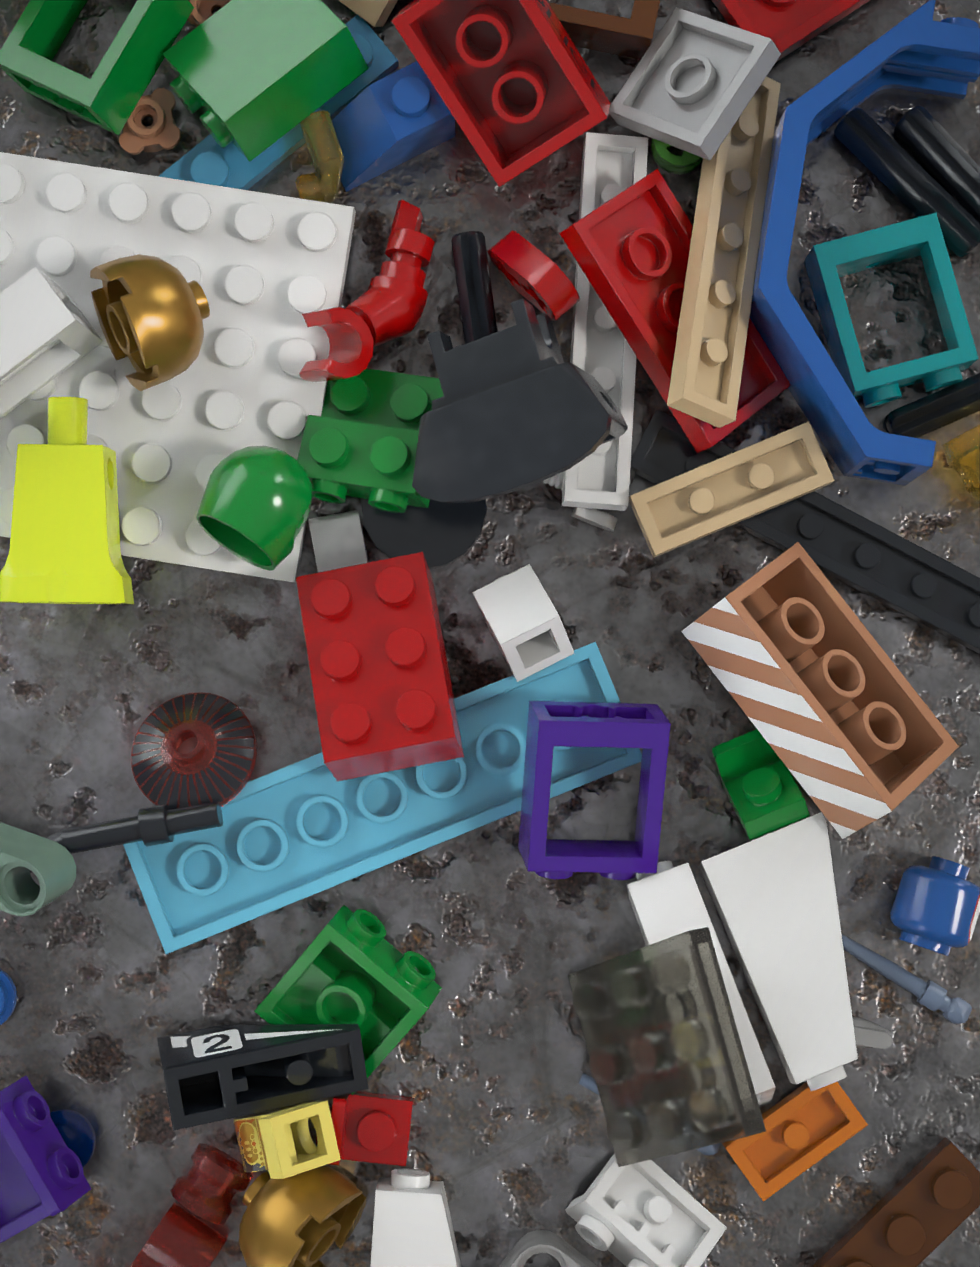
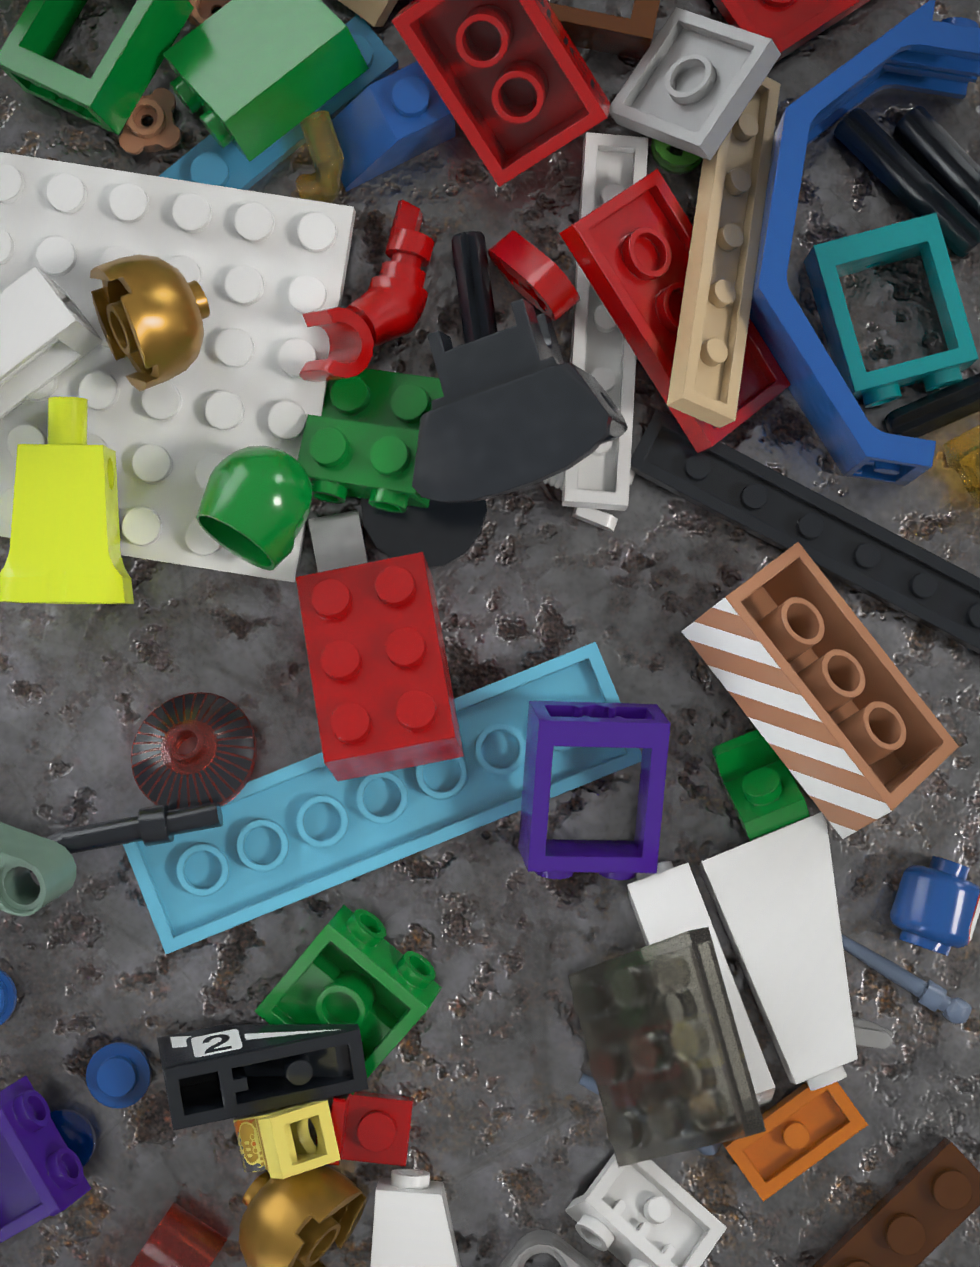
(118, 1075): none -> blue plate
(211, 1184): clear red wheel -> none
(523, 622): white brick -> none
(731, 489): tan plate -> none

